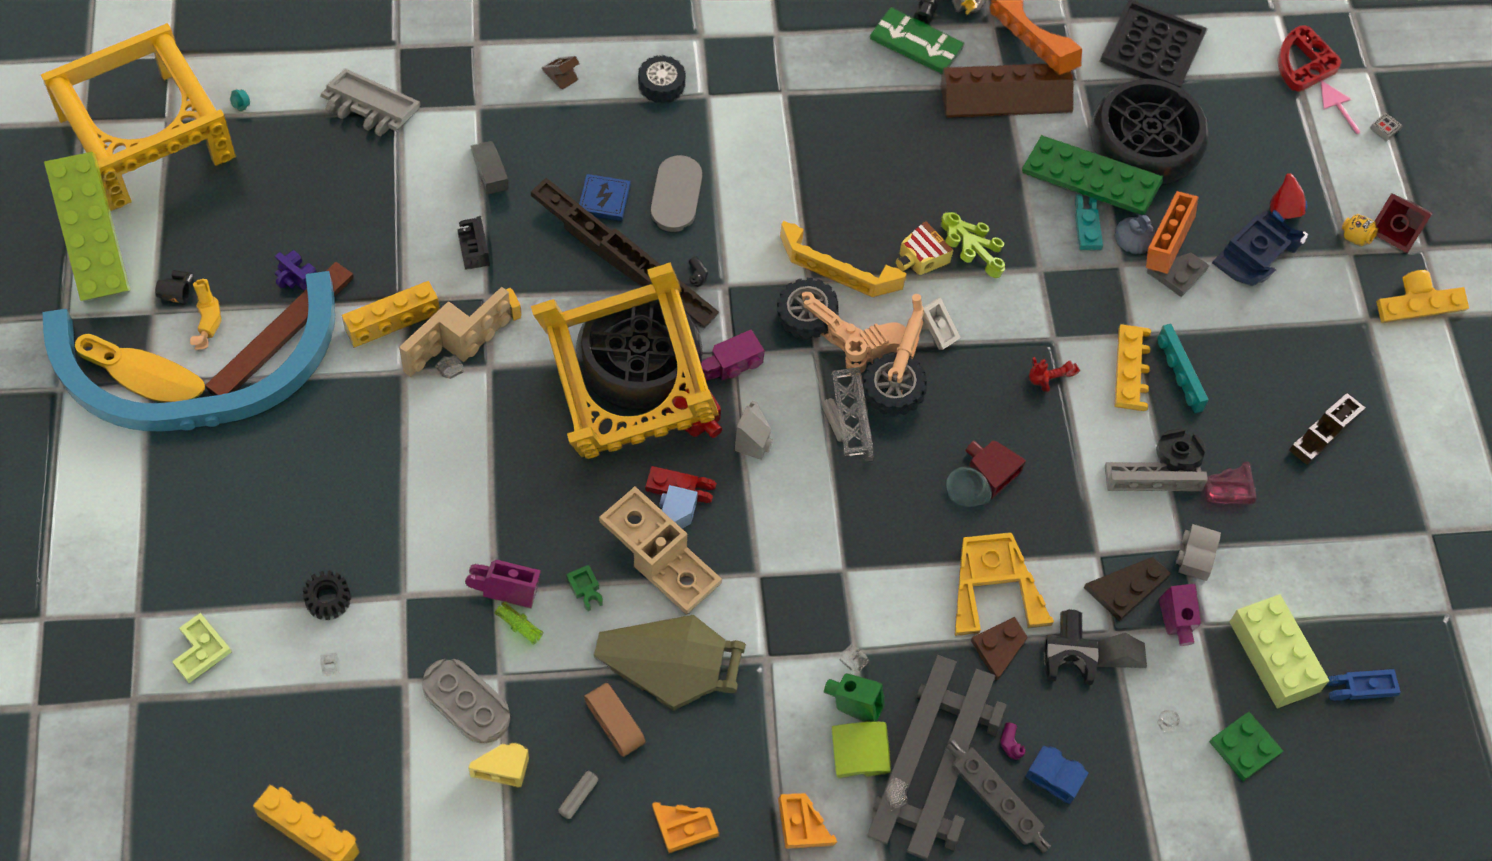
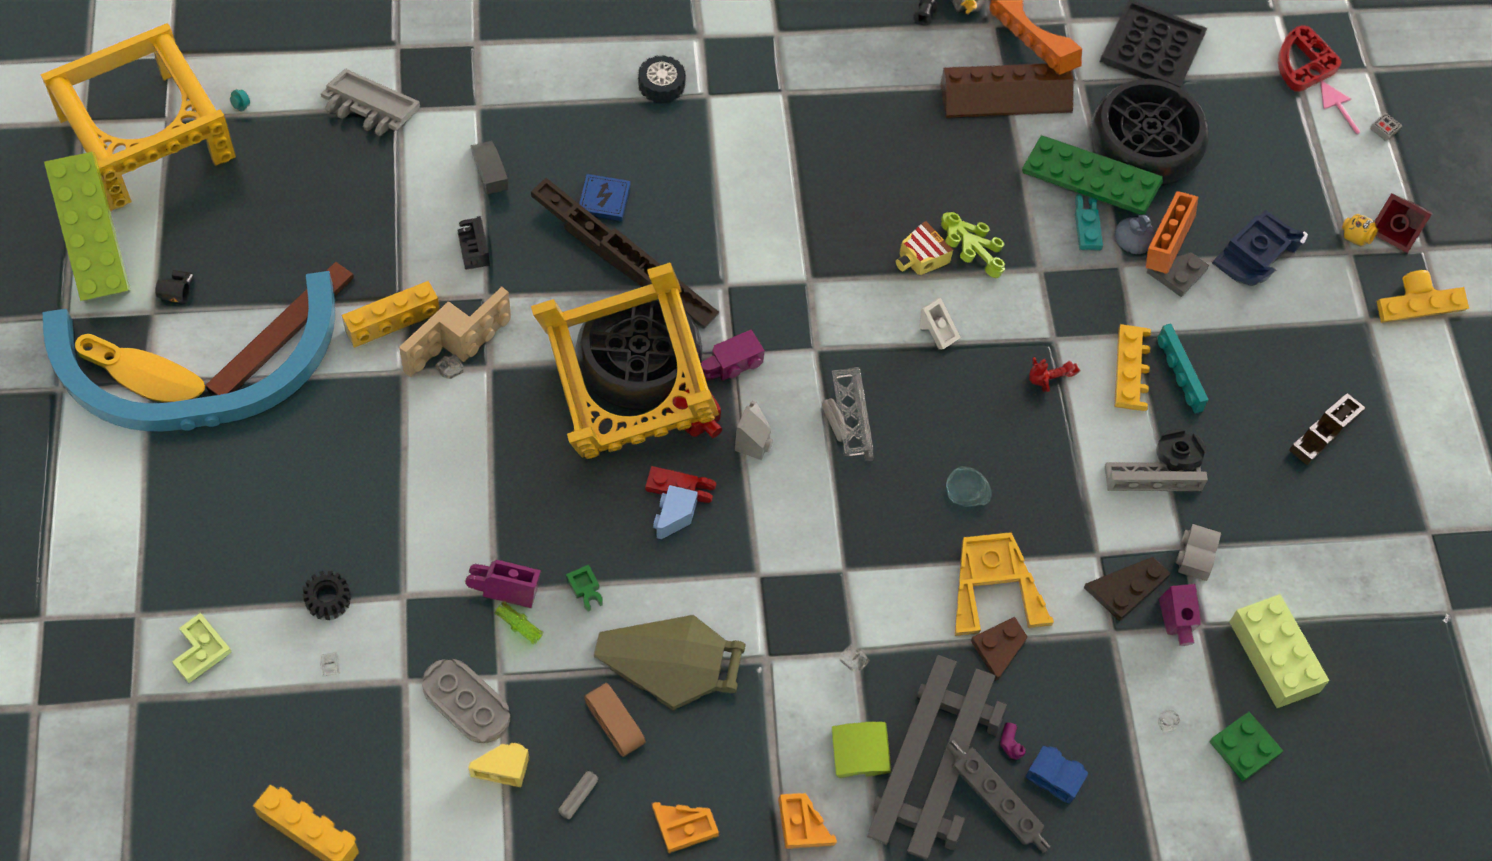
(210, 314): yellow arm -> none
(288, 272): dark purple hips -> none
(515, 306): yellow tile -> none
(562, 71): reddish brown slope -> none
(660, 550): tan bracket -> none
(676, 193): light grey tile -> none
(700, 272): black arm -> none
(857, 697): green torso -> none
(865, 346): piece -> none
(889, 281): yellow slope -> none
(896, 794): clear piece -> none
(916, 40): green tile -> none
(996, 464): dark red torso -> none
(1071, 648): black connector -> none
(1122, 652): dark grey slope -> none
(1231, 486): clear pink wing -> none
(1288, 200): red hat -> none
(1365, 685): blue hinge -> none

